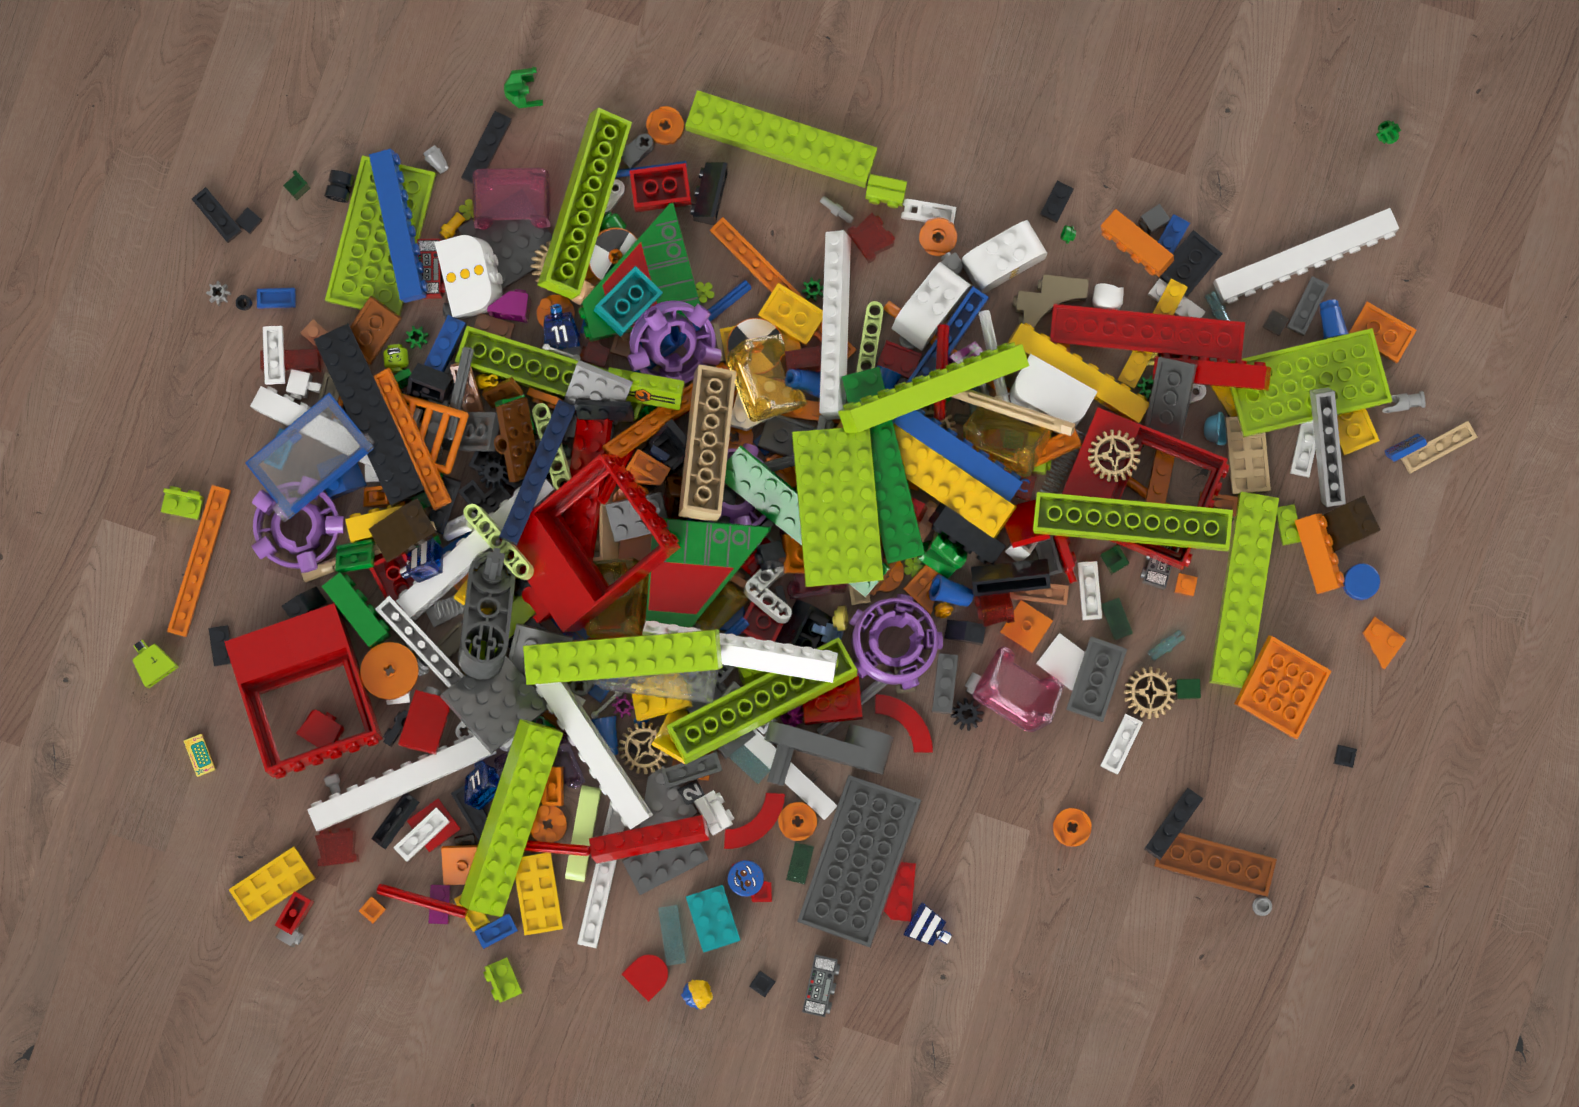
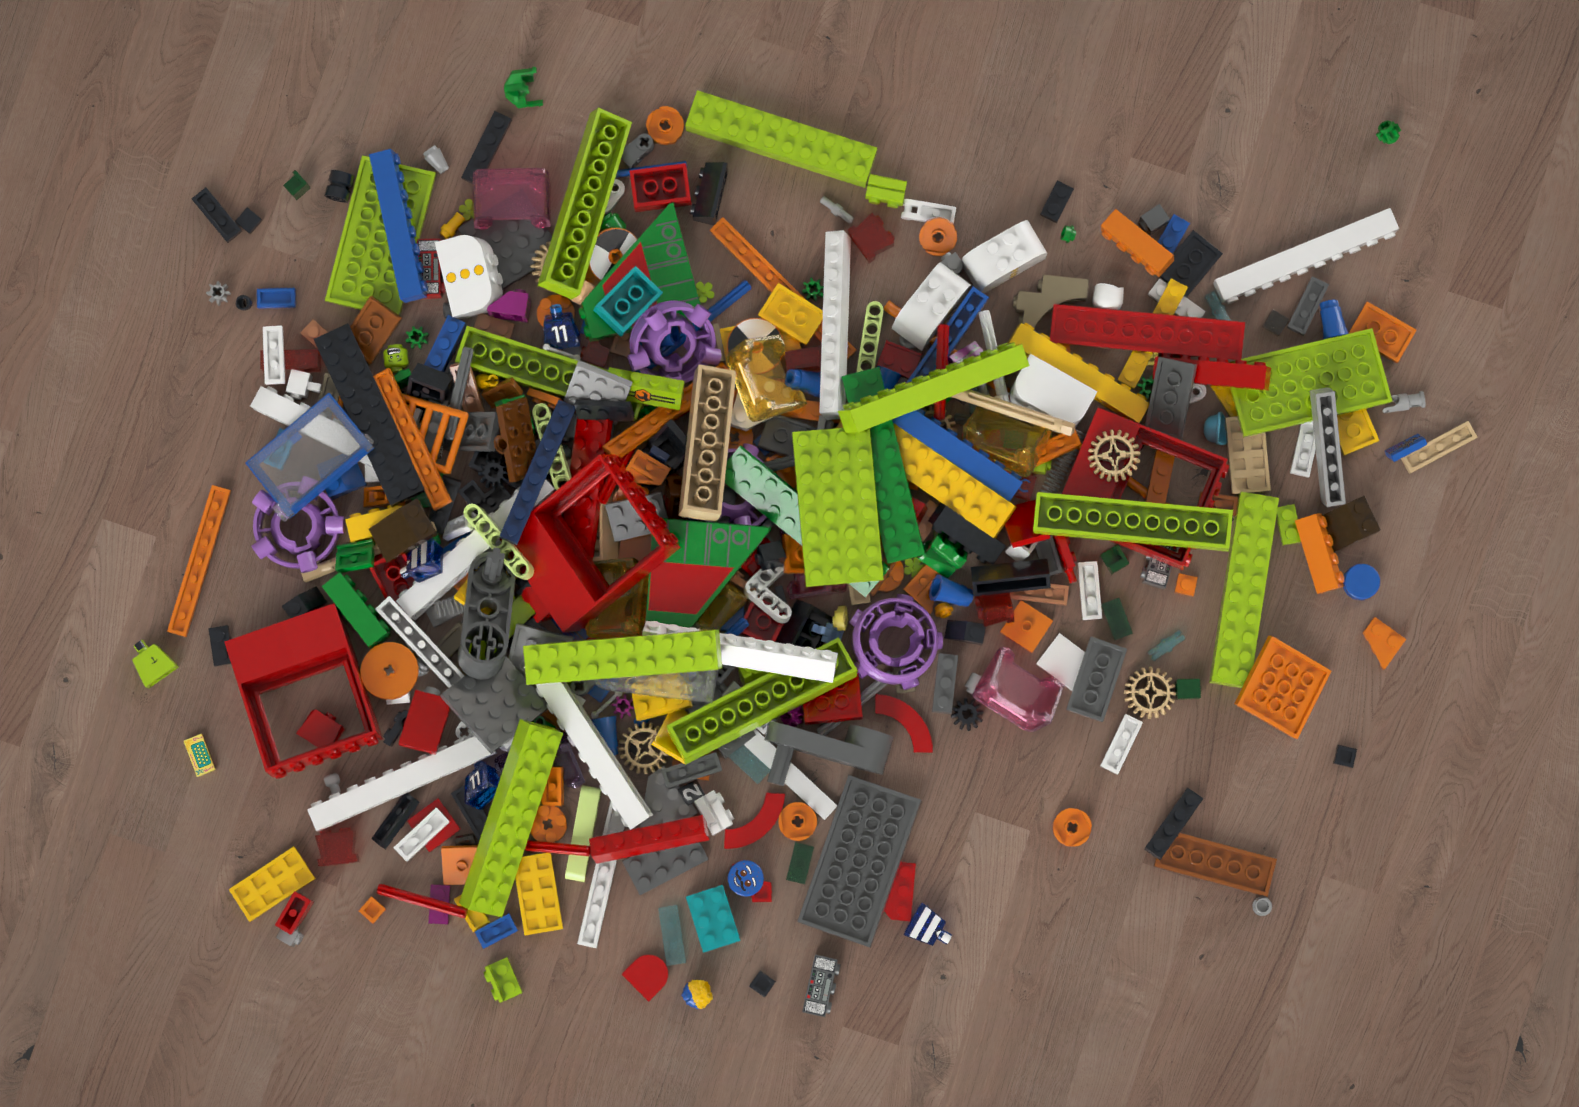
(182, 503): lime bracket -> none

